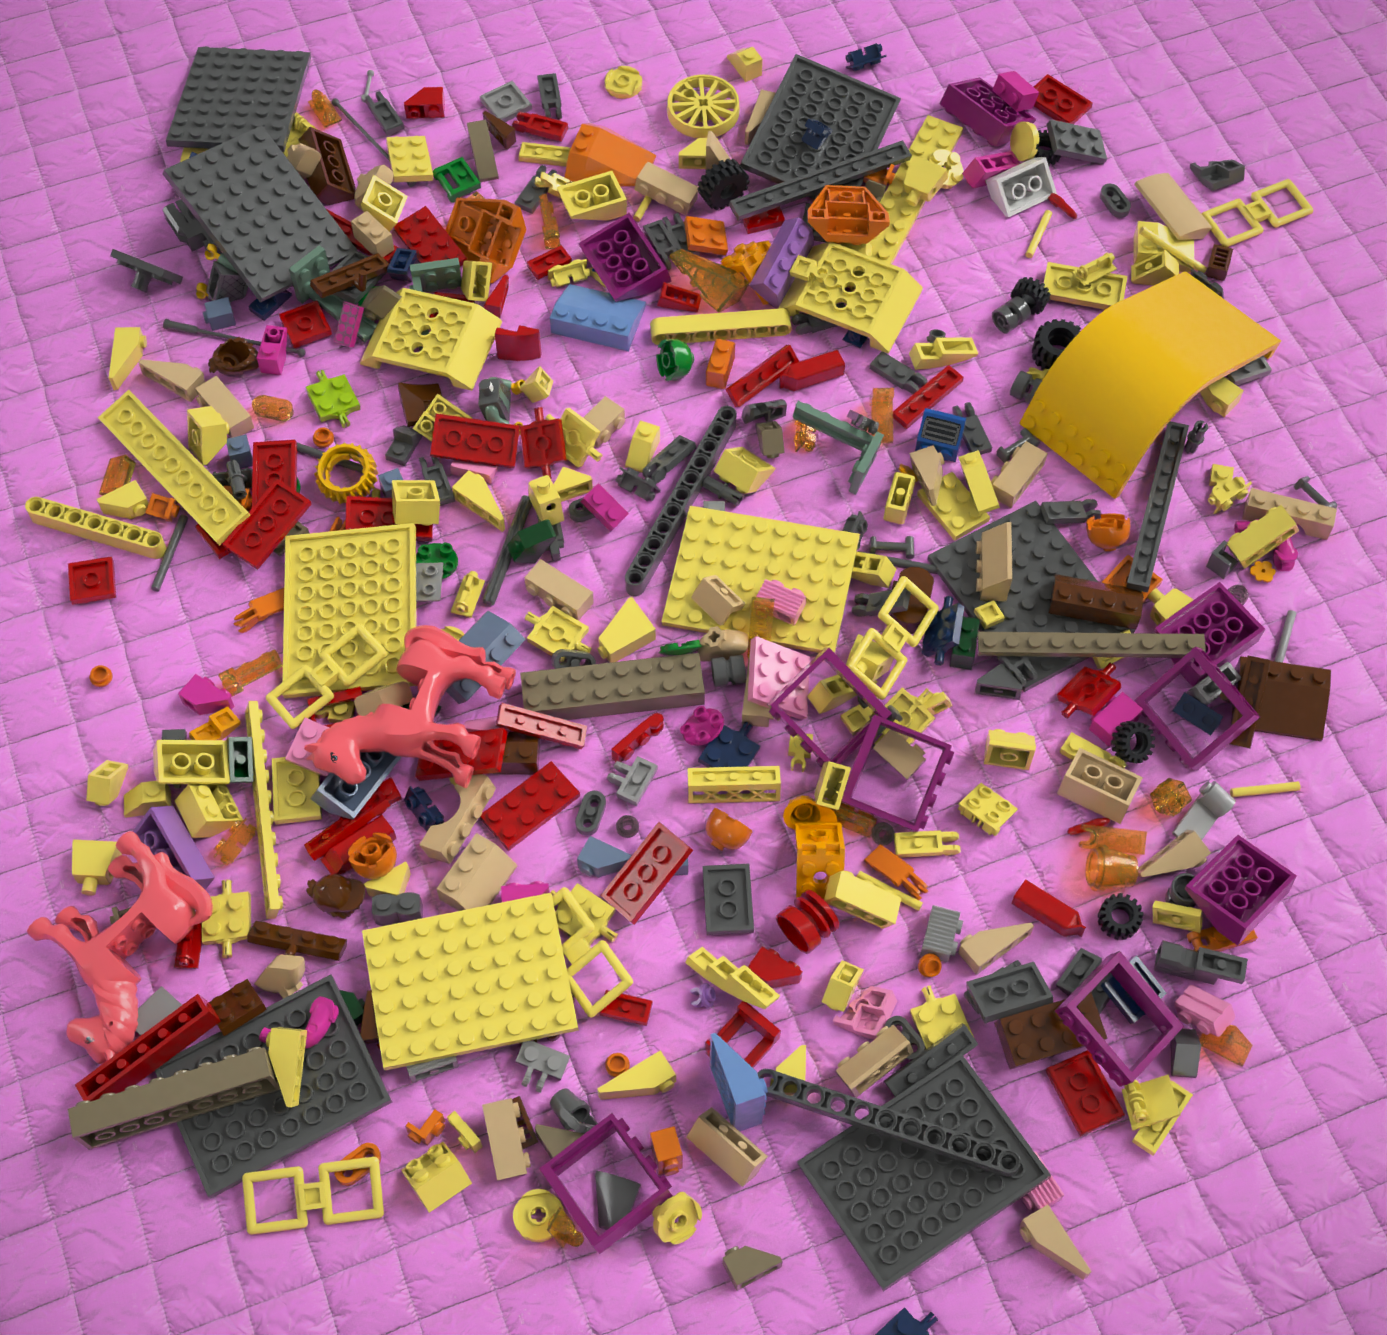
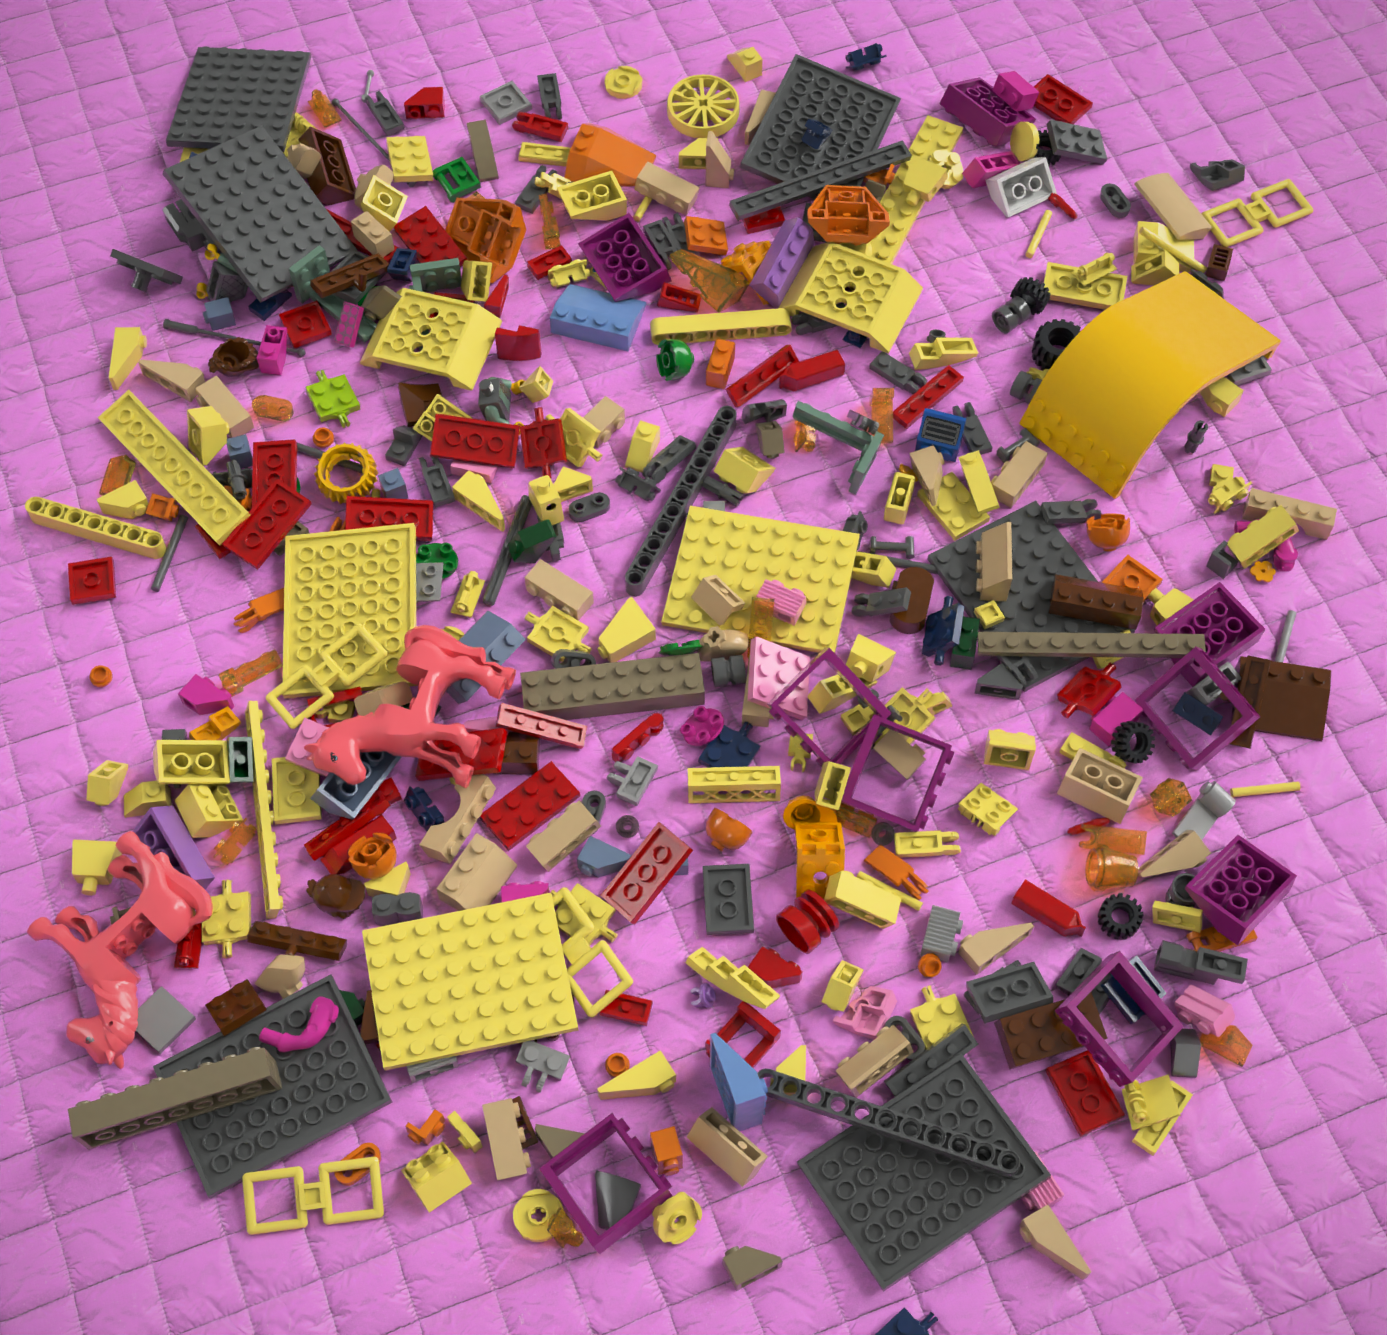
(150, 1049): red brick -> none
(287, 1059): light yellow slope -> none
(415, 502): light yellow slope -> none
(500, 130): reddish brown slope -> none
(563, 835): none -> tan brick
(572, 1111): dark grey piece -> none
(604, 507): dark pink brick -> none
(723, 184): black tyre -> none
(806, 268): light yellow plate -> none
(893, 637): light yellow bar -> none
(1157, 507): dark grey plate -> none
(1241, 591): clear smoke plate -> none
(1317, 497): dark grey piece -> none

